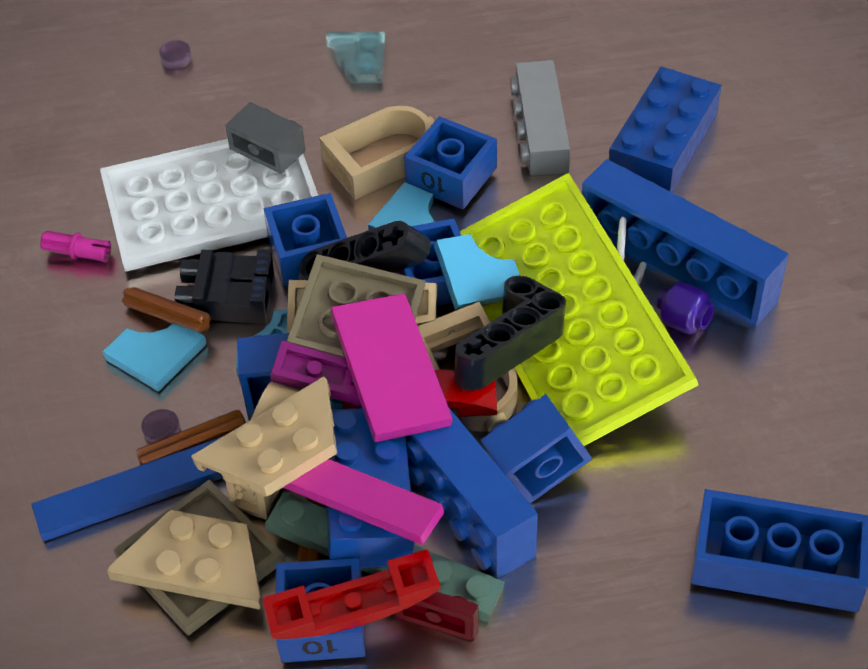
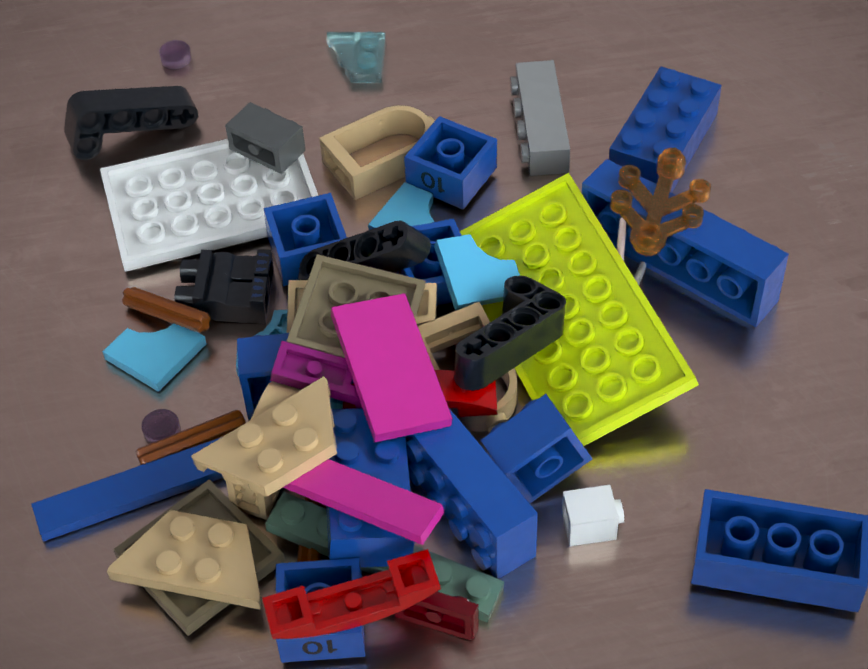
(76, 245): dark pink axle -> none
(124, 110): none -> black beam
(591, 515): none -> white brick
(650, 235): none -> clear orange plant
(685, 308): dark purple head -> none

